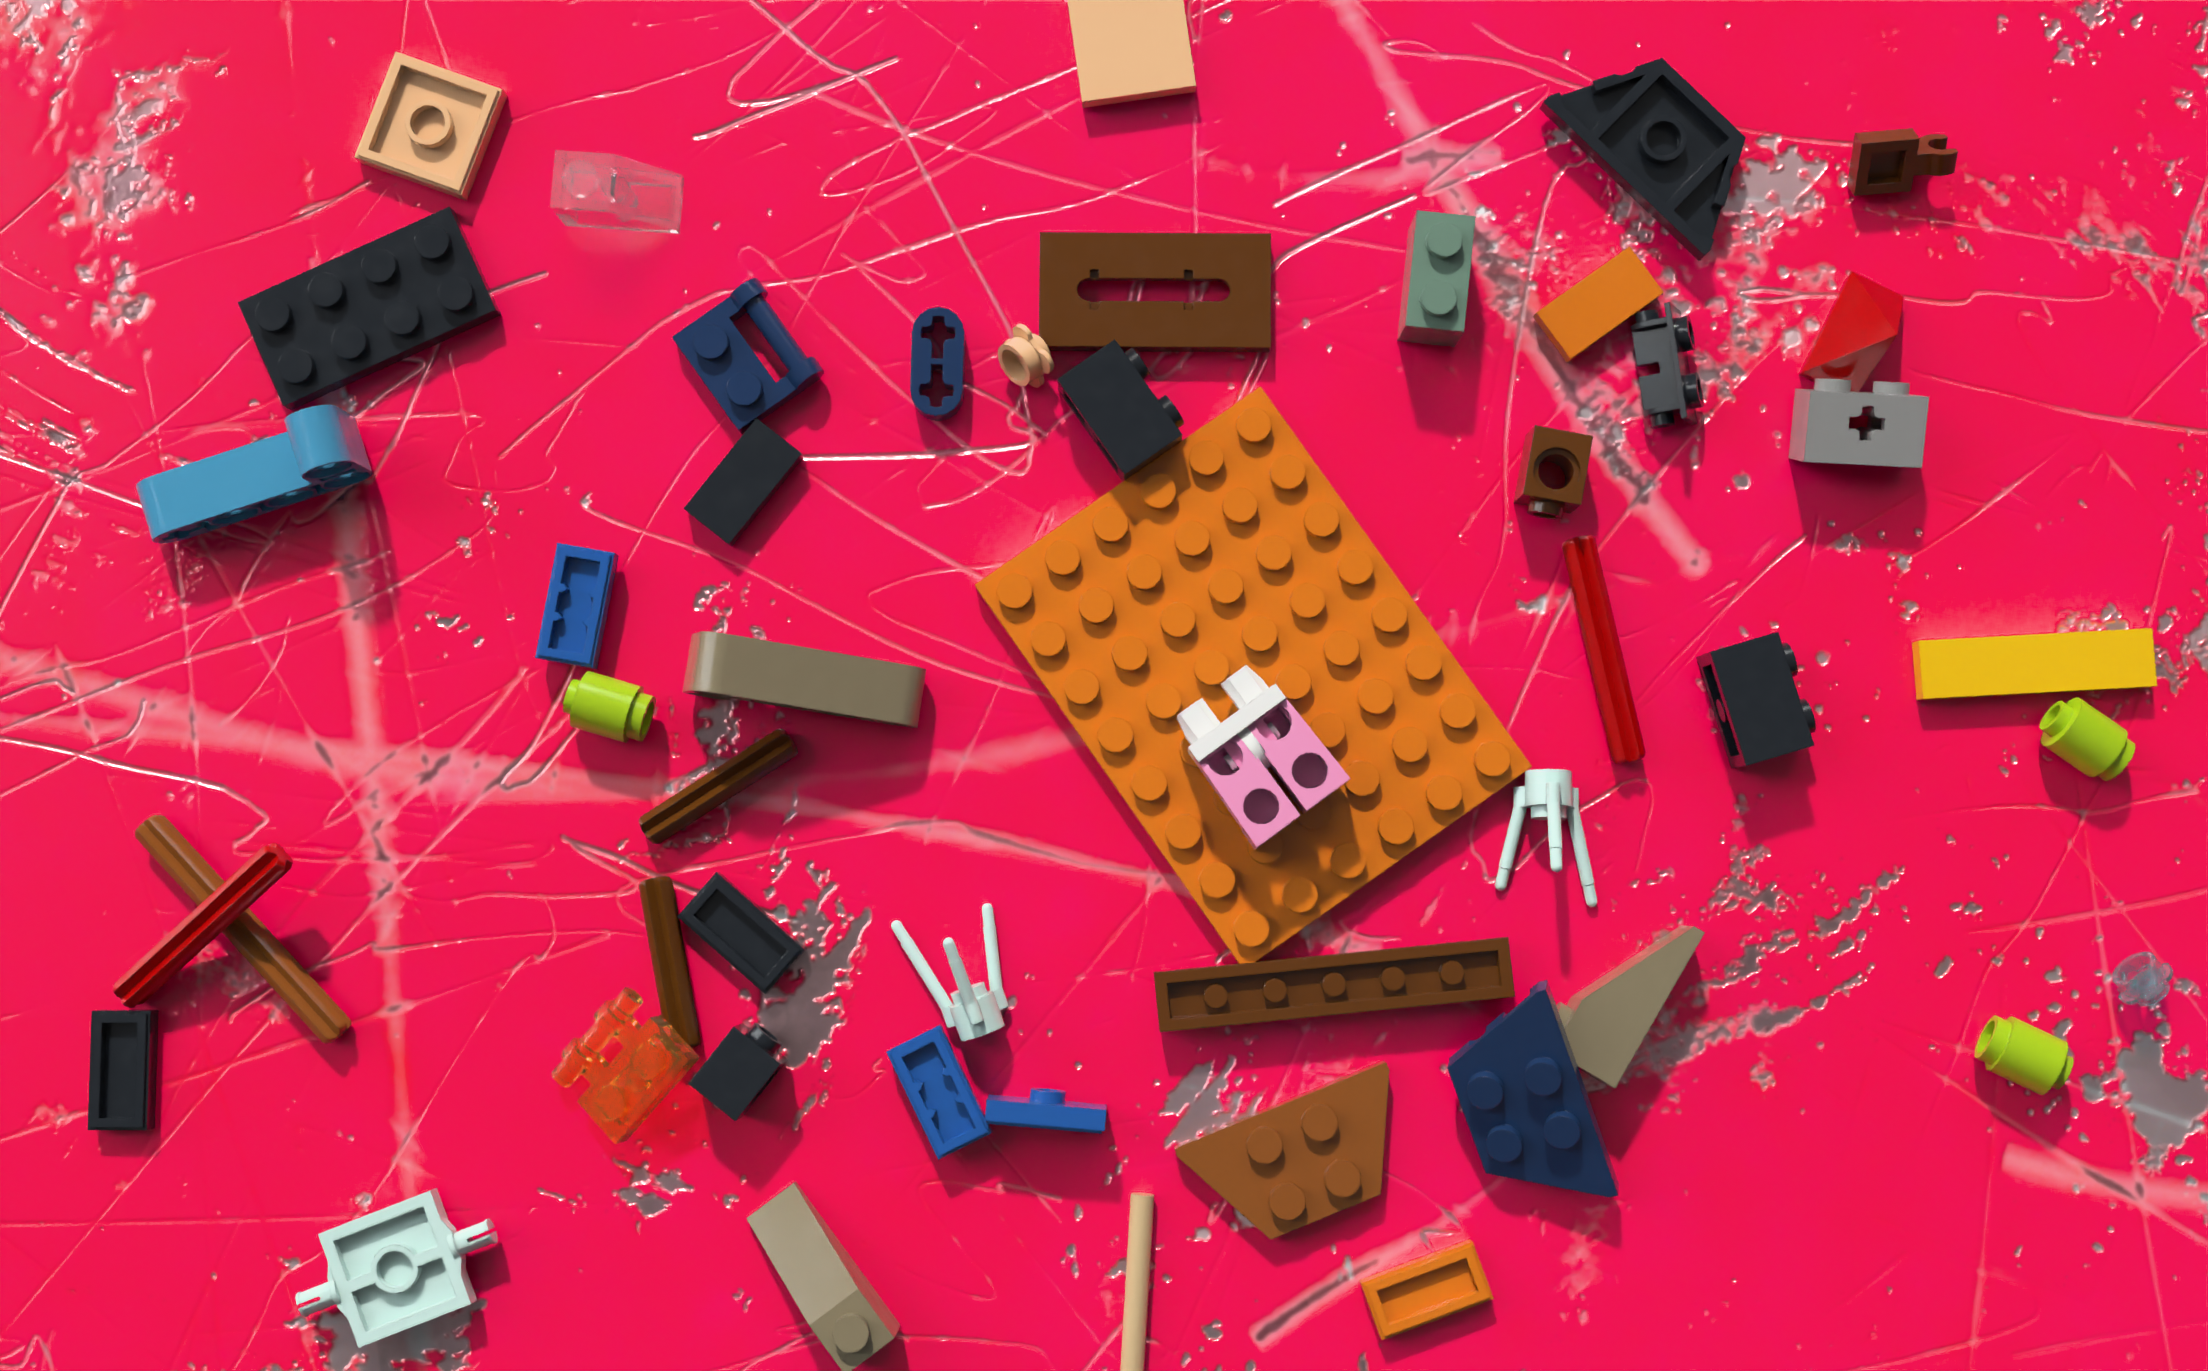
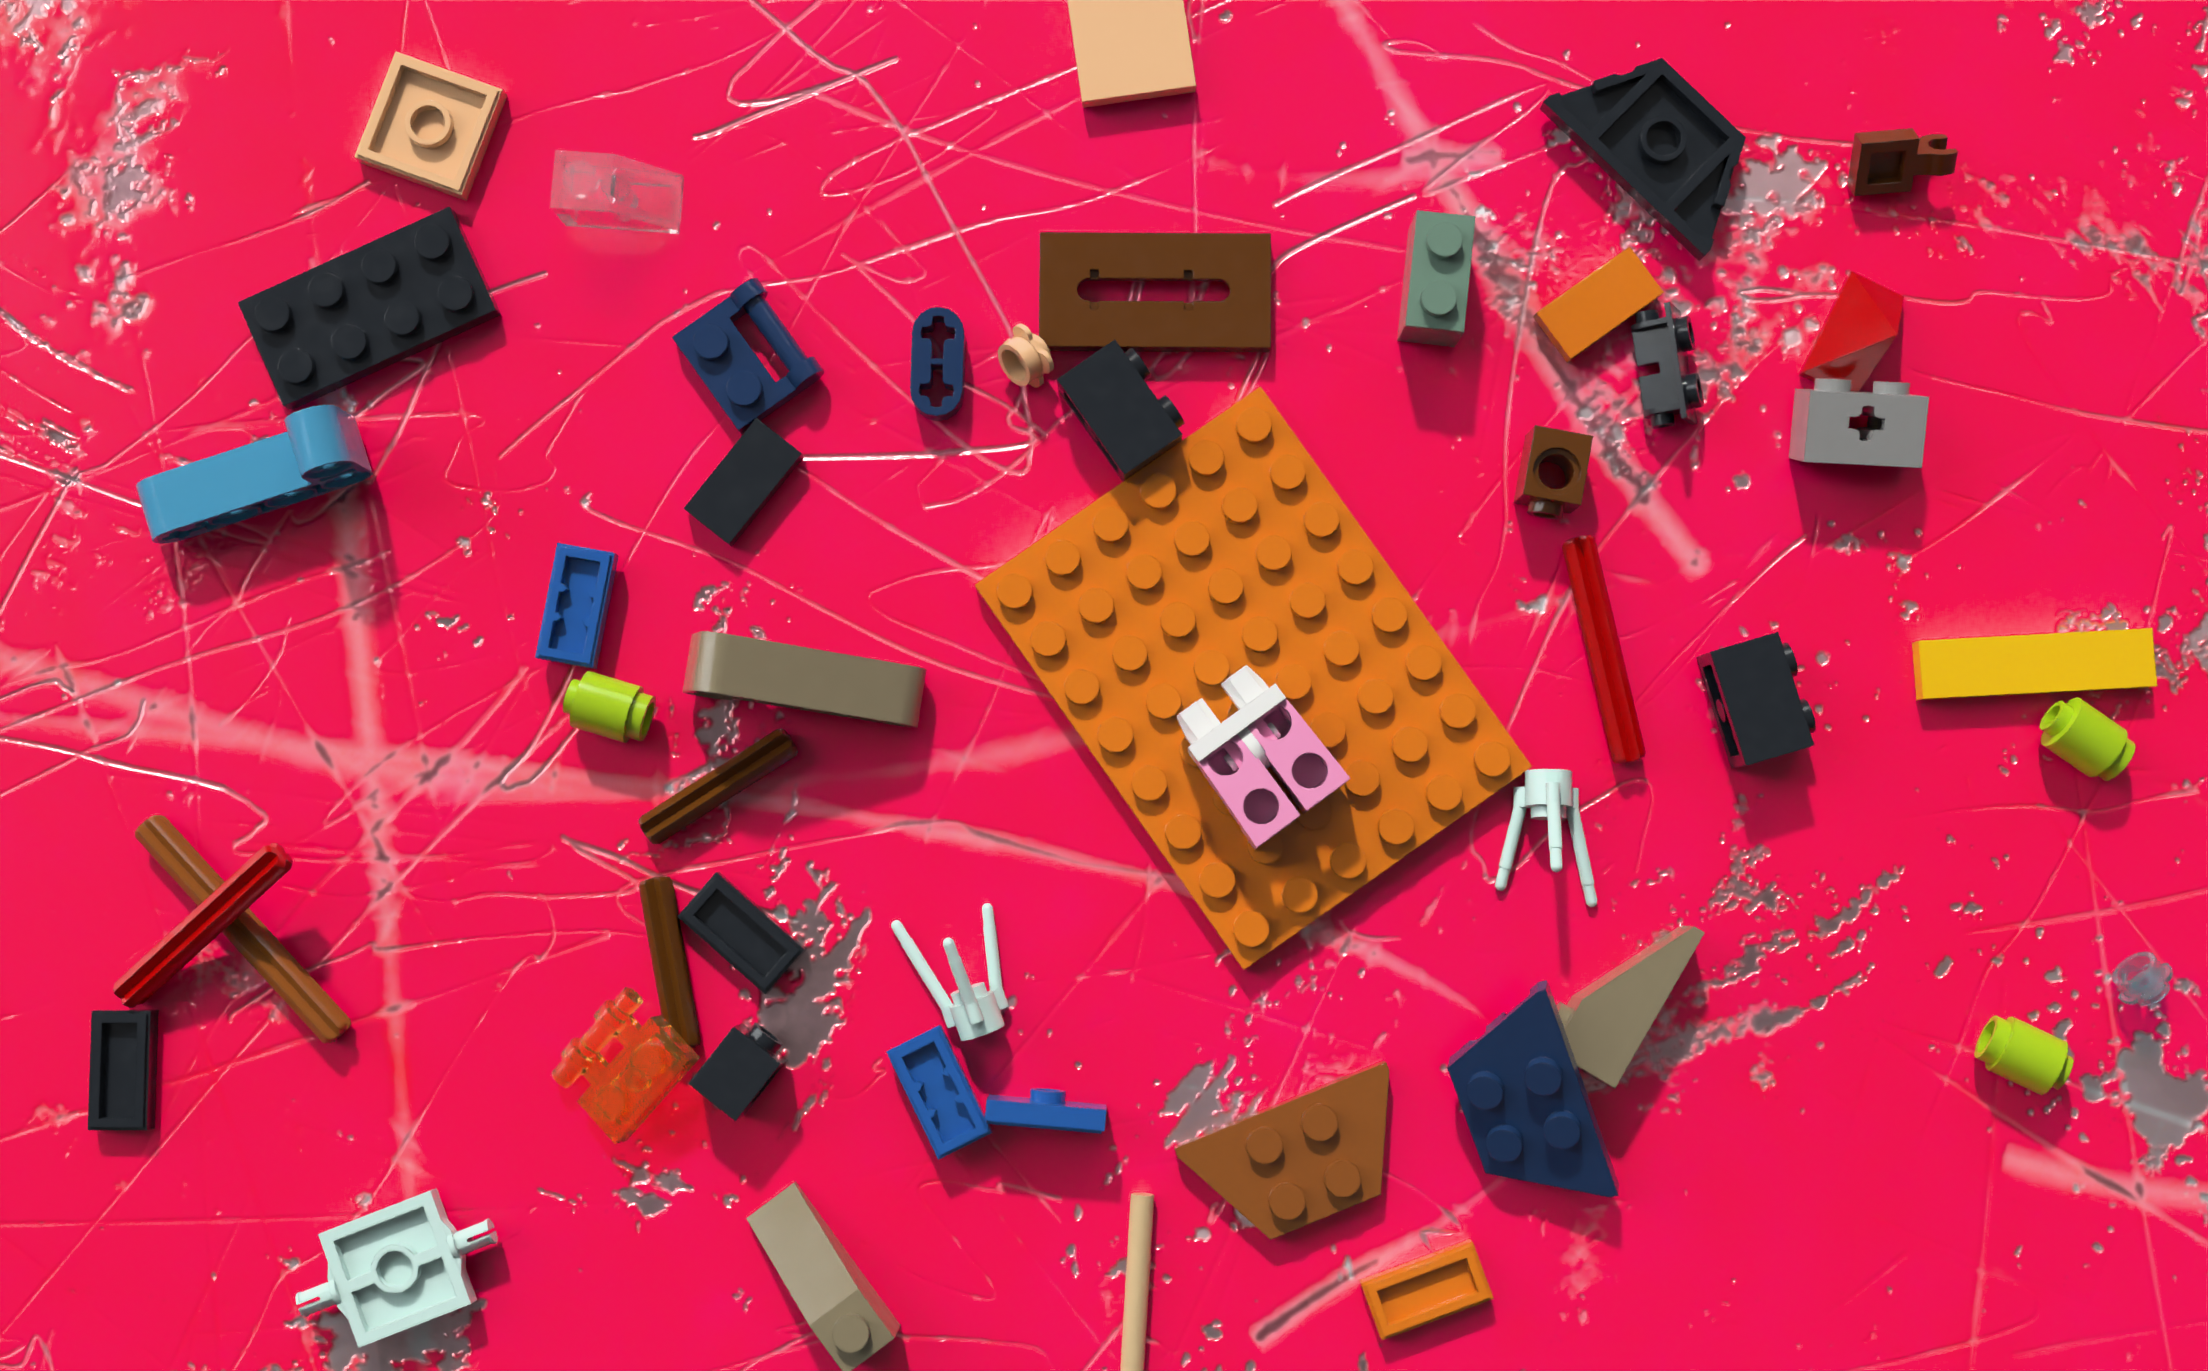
(1334, 984): reddish brown plate -> none

